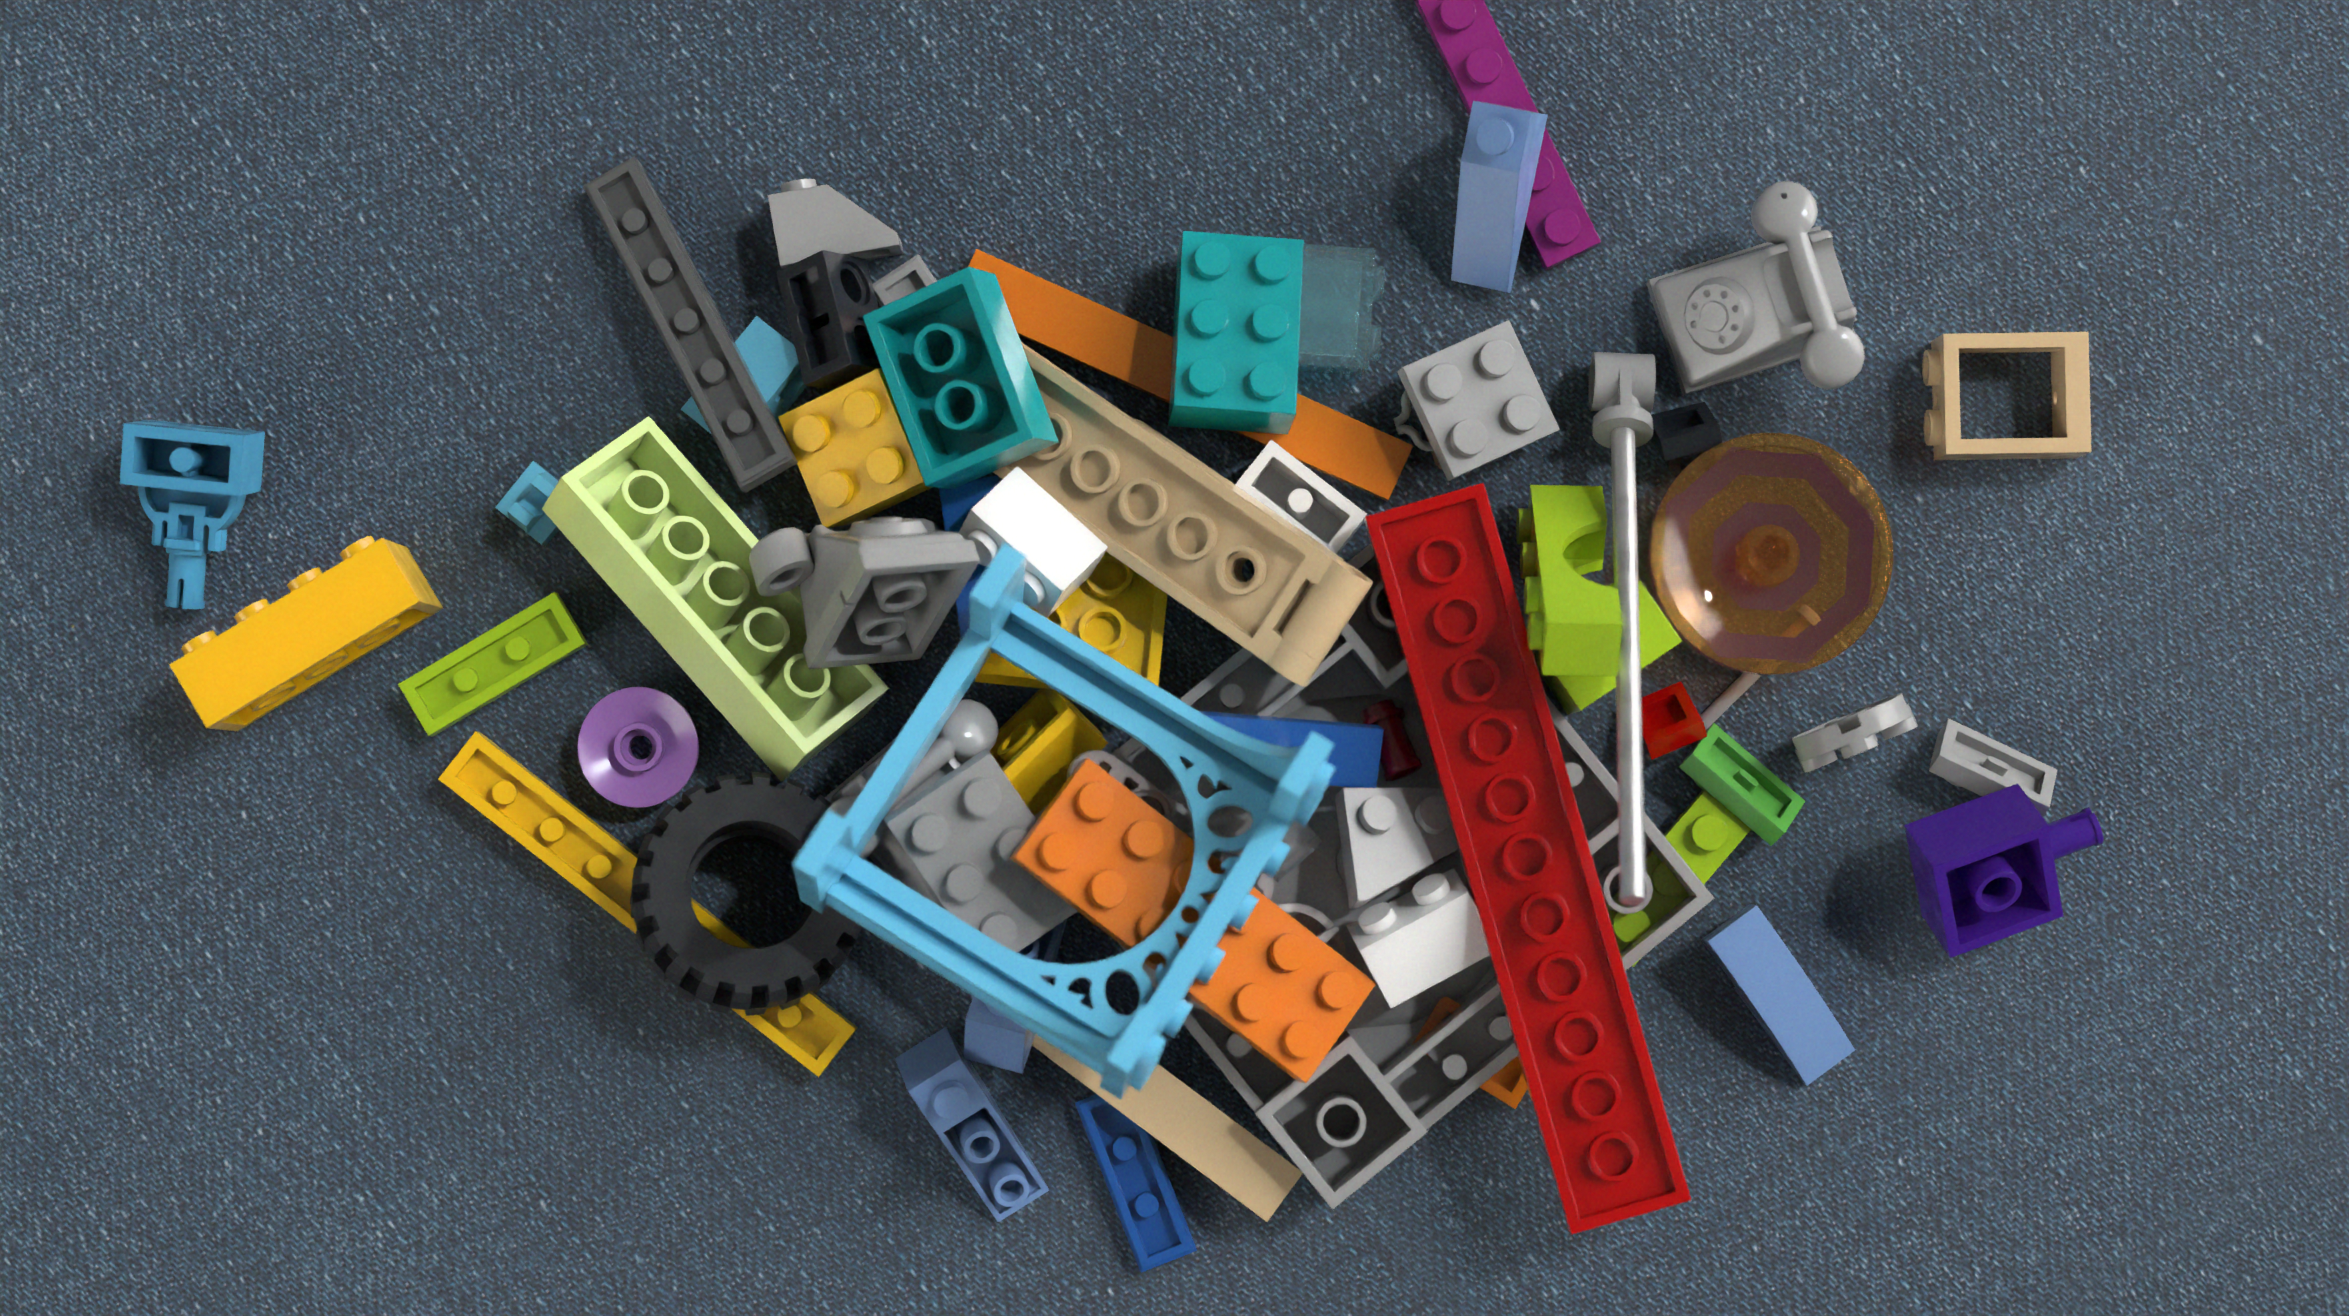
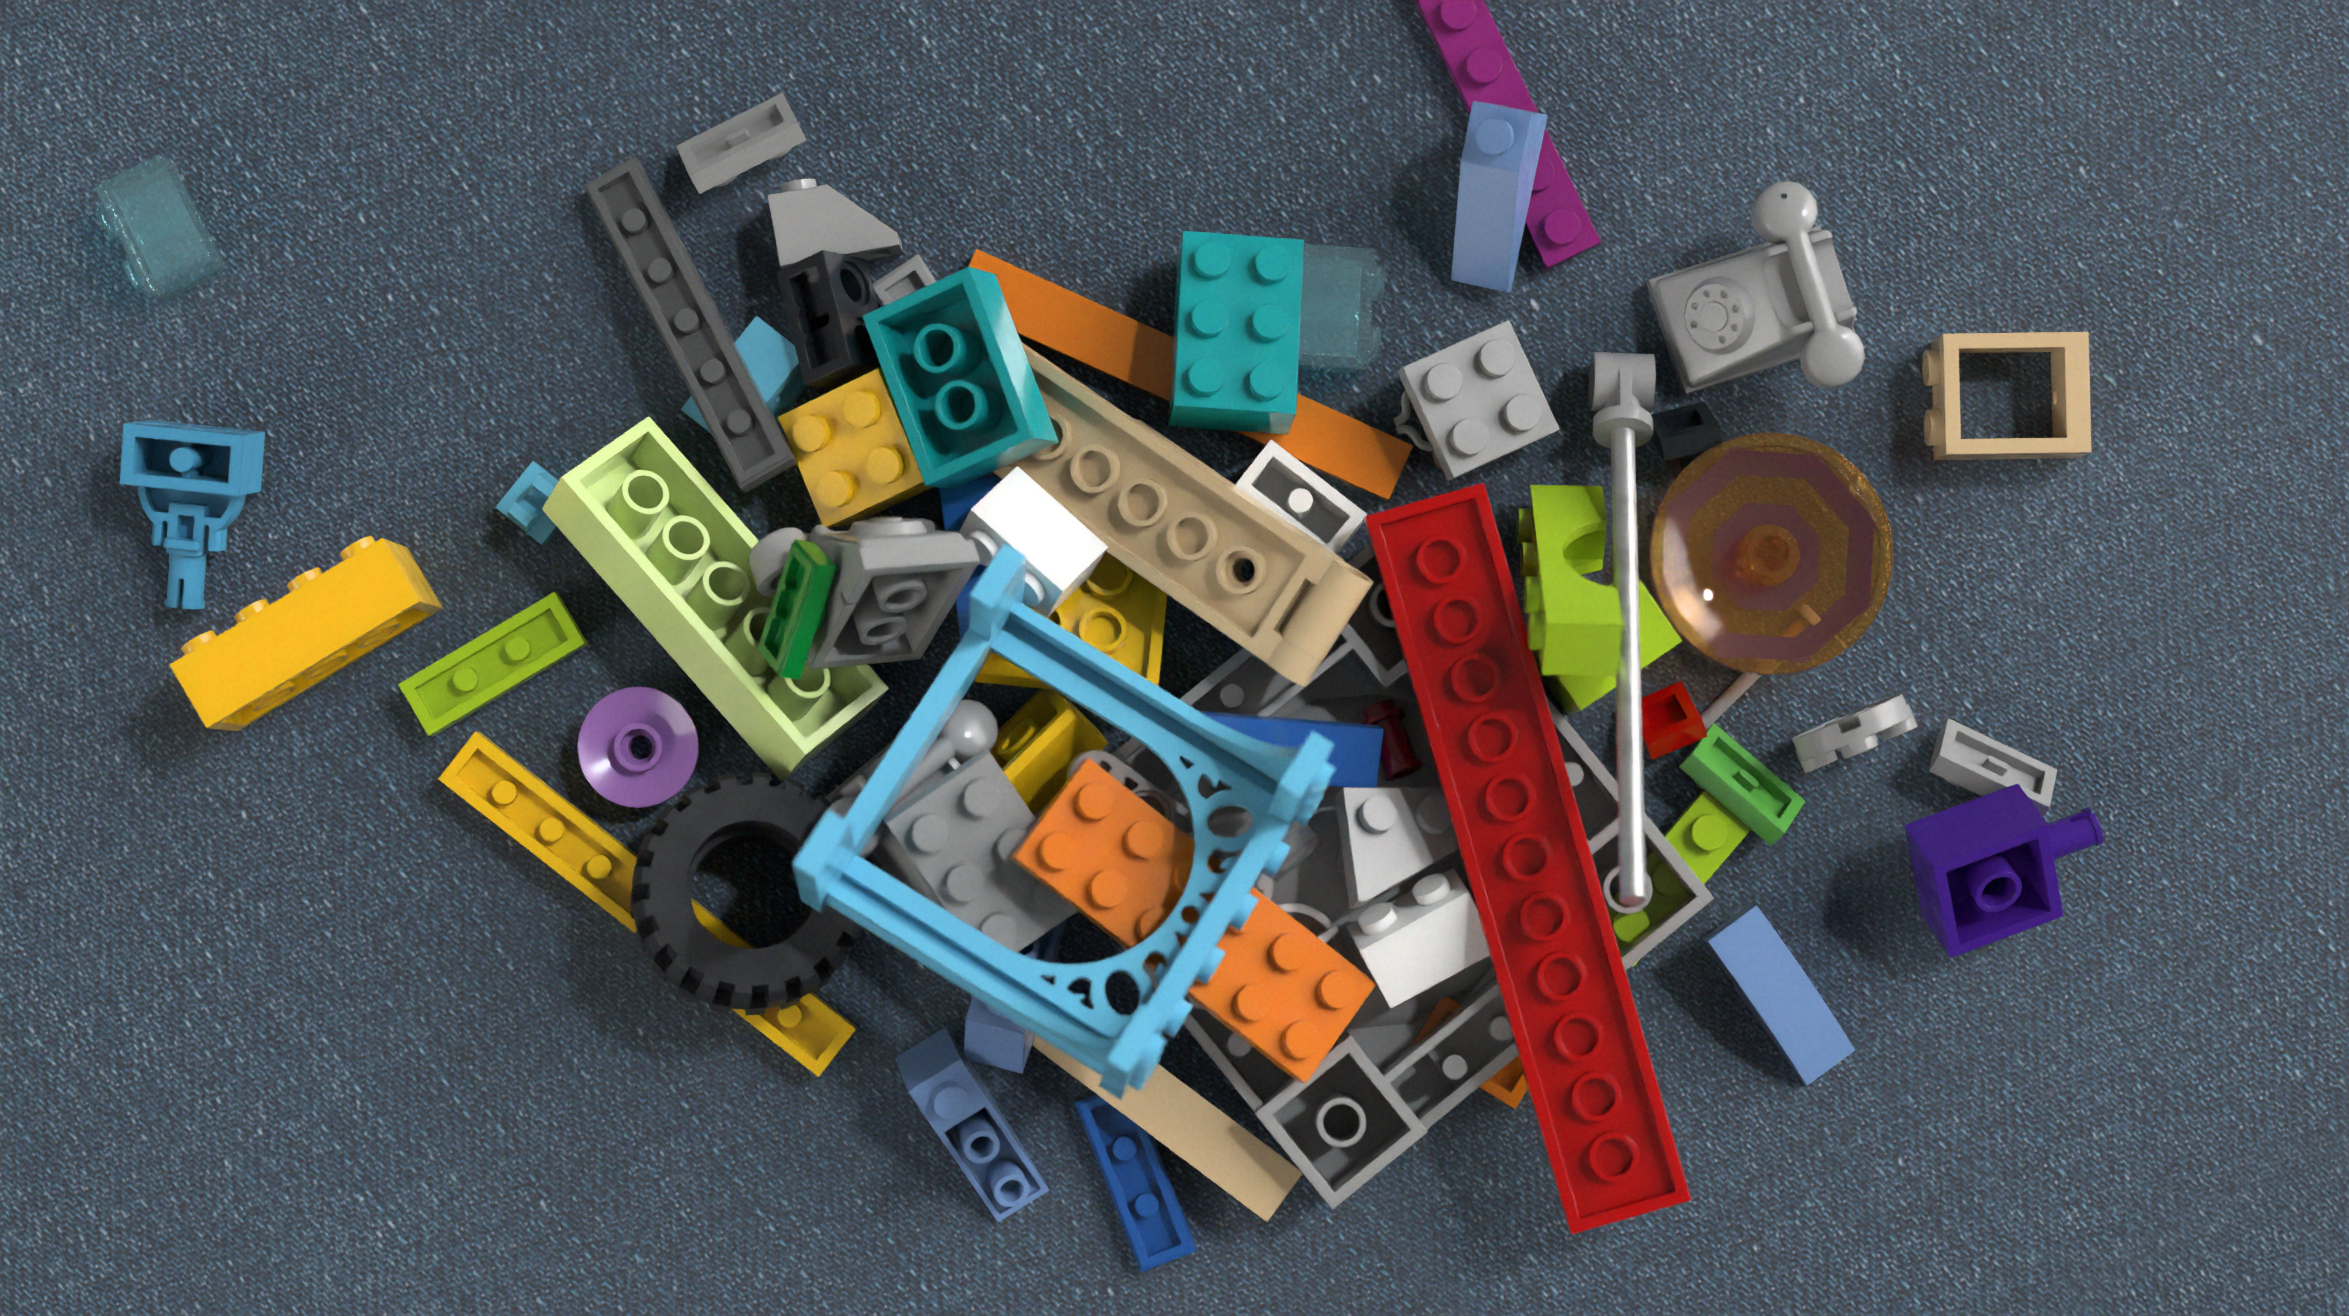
(158, 229): none -> clear light blue brick
(741, 143): none -> light grey plate
(797, 609): none -> green plate

